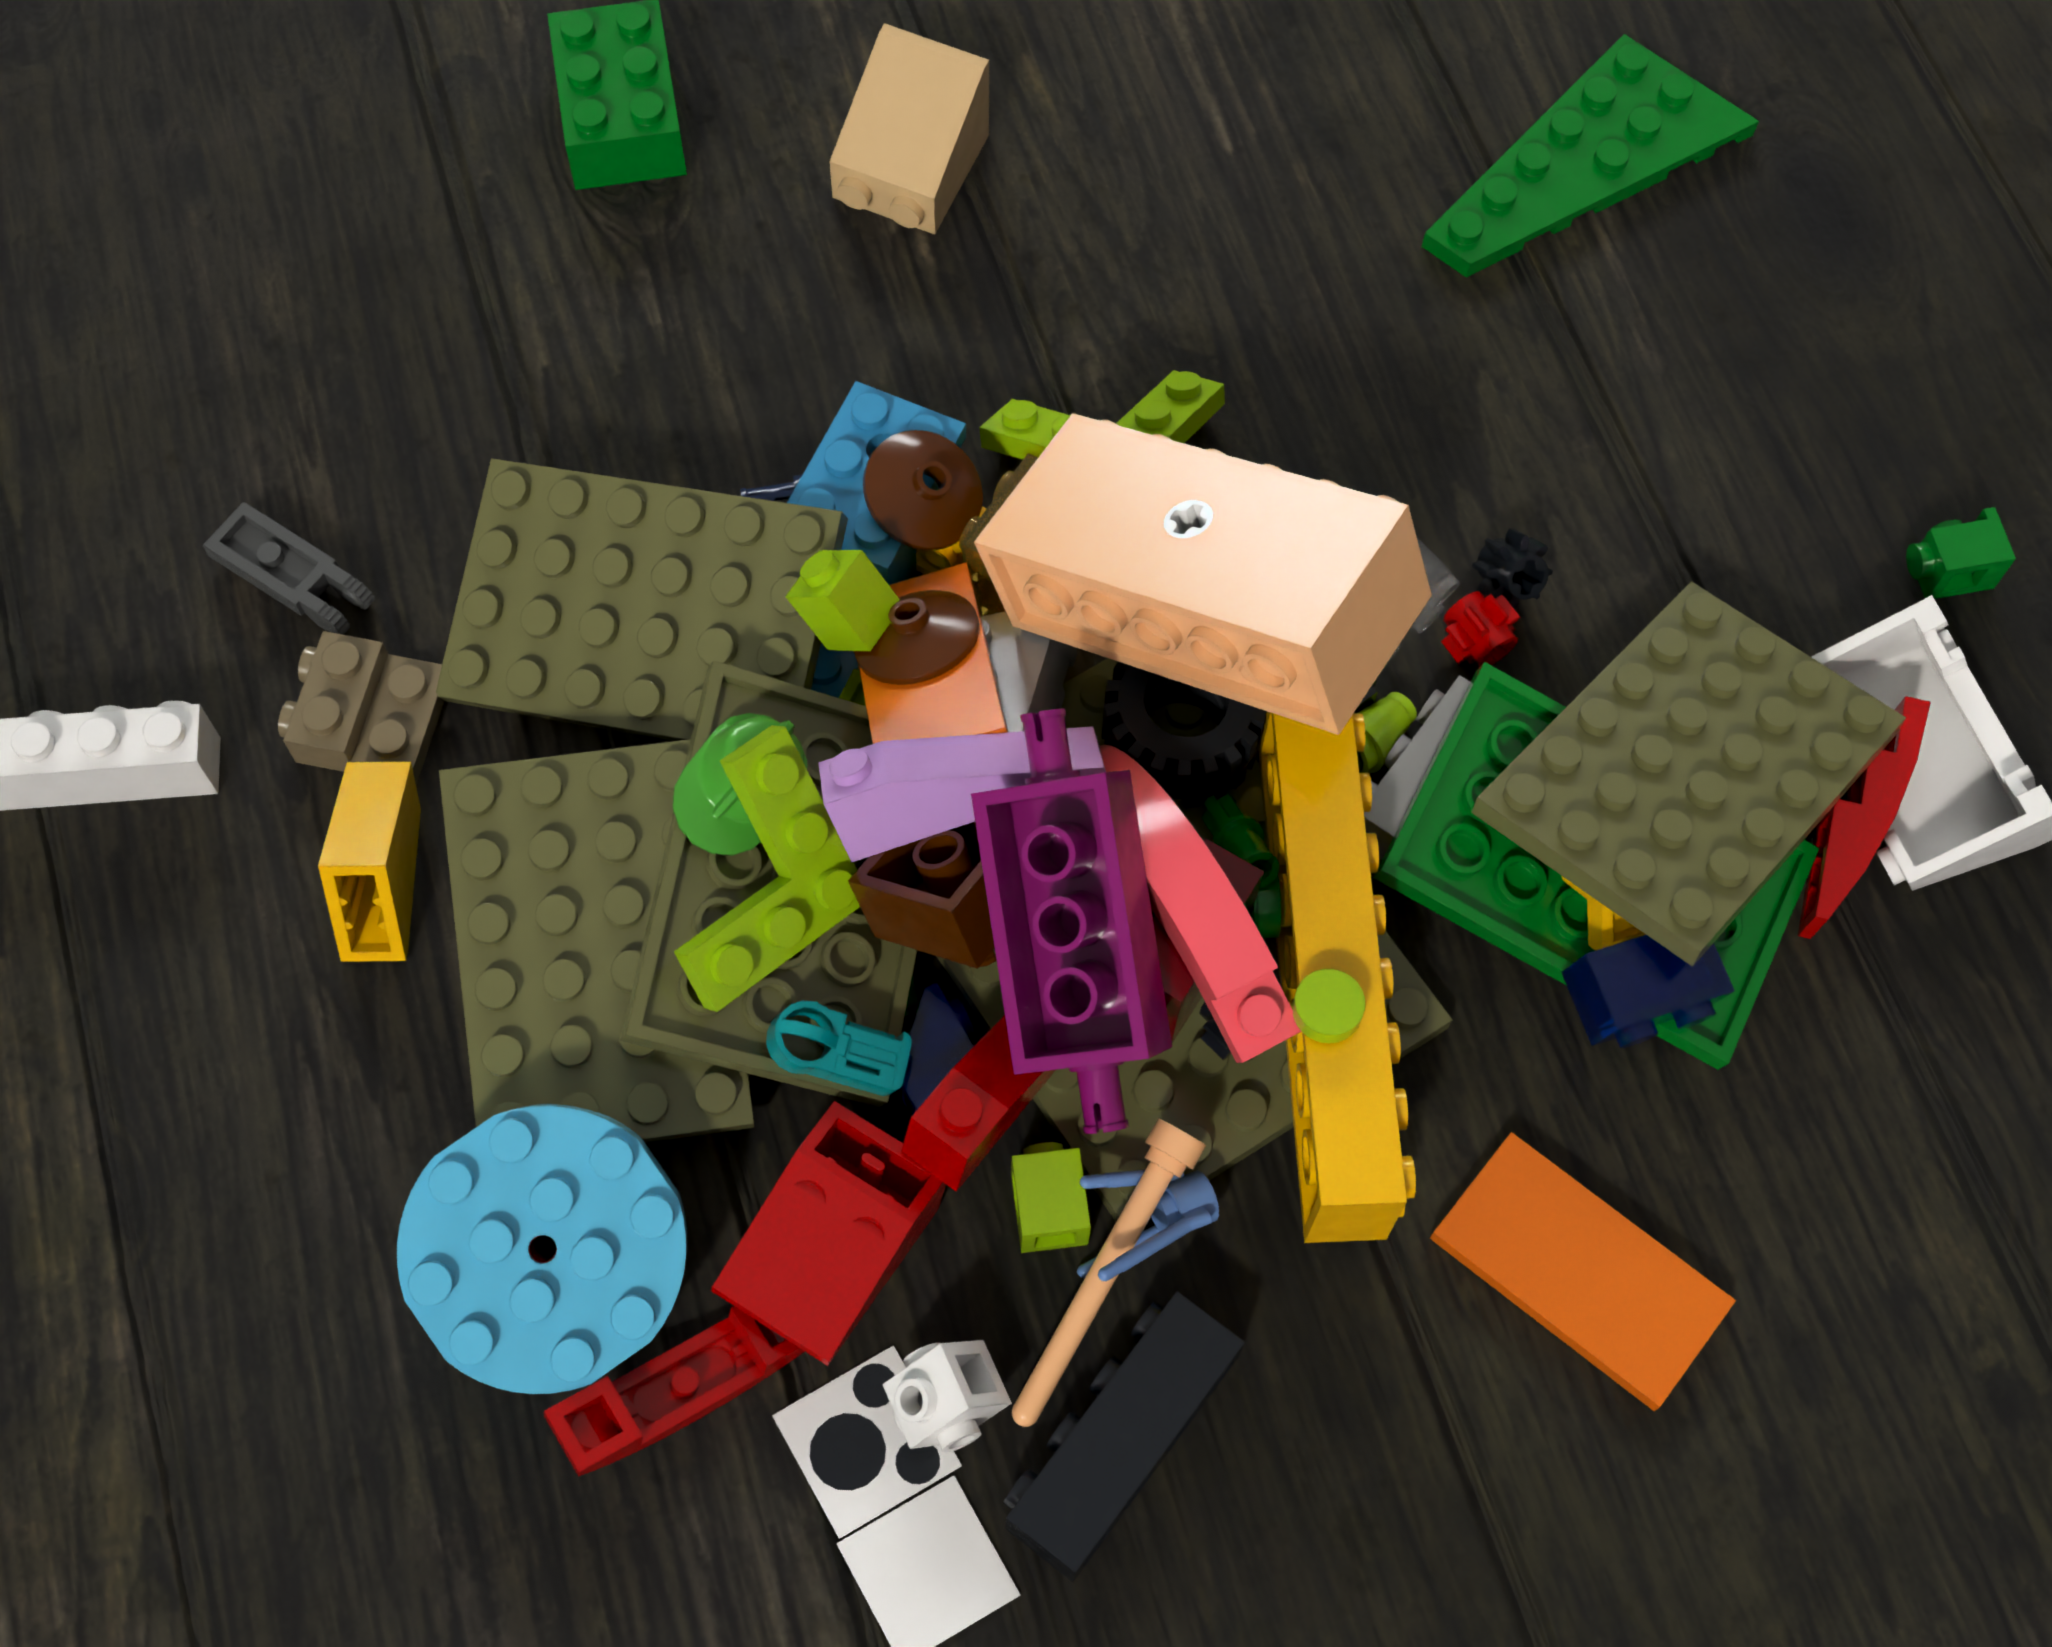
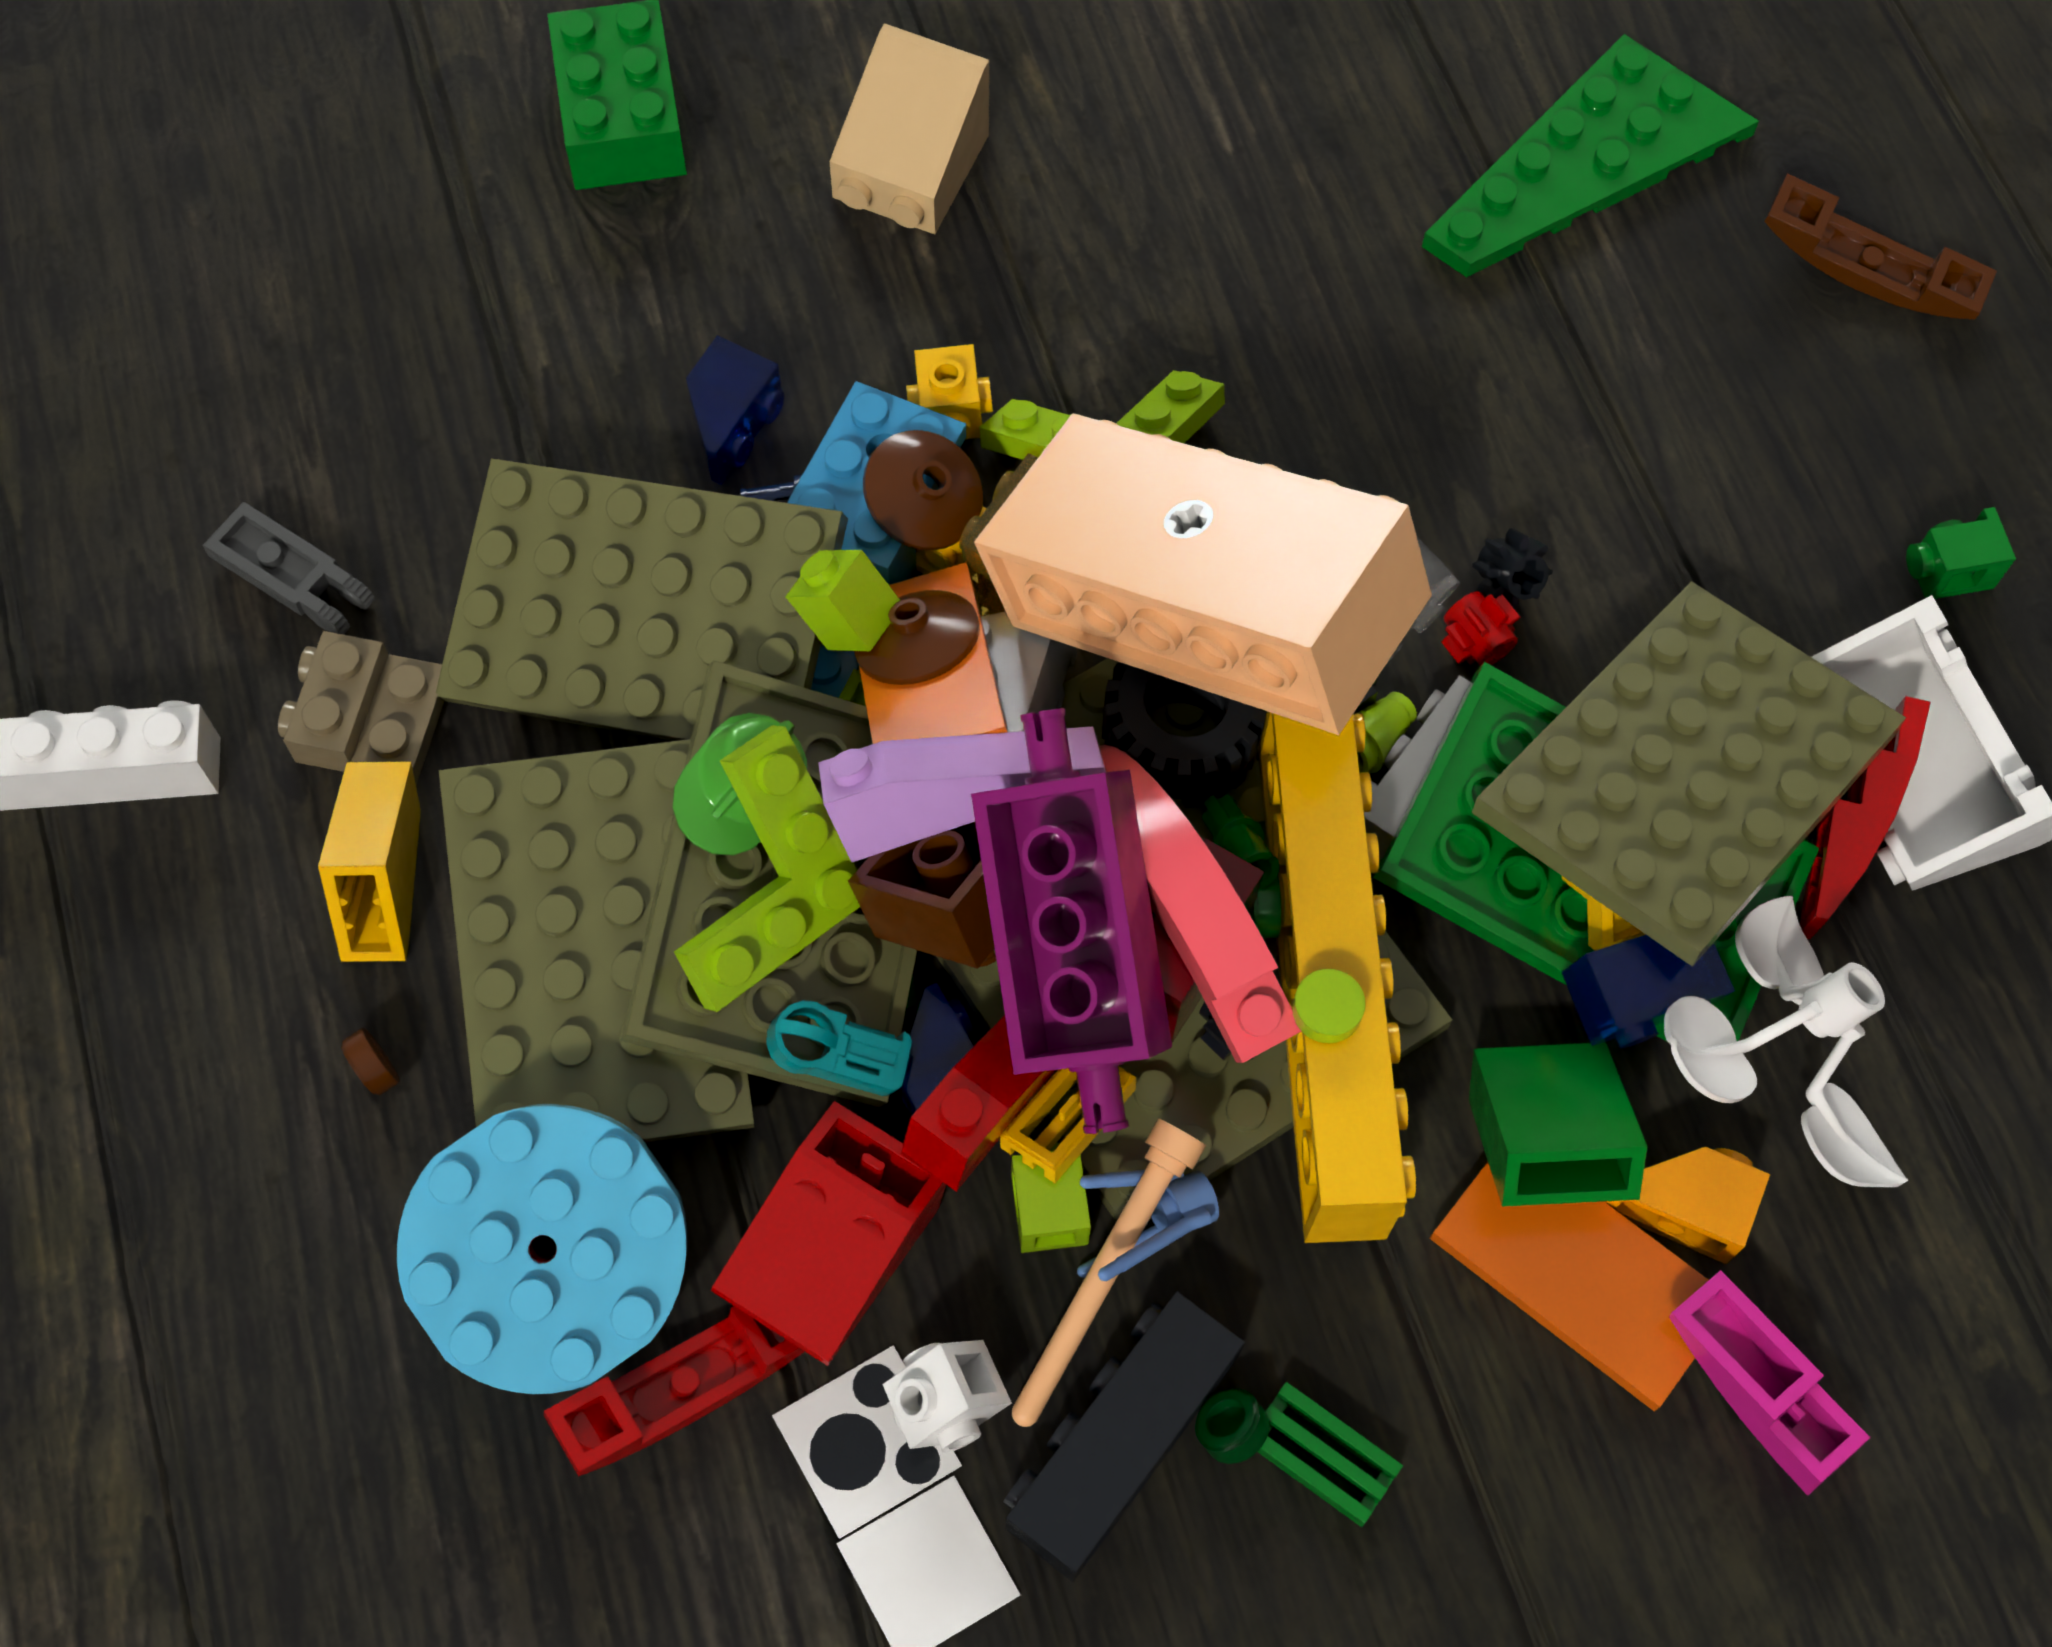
(369, 1062): none -> reddish brown tile
(730, 401): none -> clear blue slope
(950, 385): none -> yellow brick
(1038, 1151): none -> yellow tile
(1232, 1426): none -> dark green tile
(1343, 1435): none -> green tile
(1556, 1124): none -> green brick
(1700, 1201): none -> light orange slope
(1767, 1382): none -> dark pink slope
(1829, 1005): none -> white plant
(1872, 262): none -> reddish brown slope

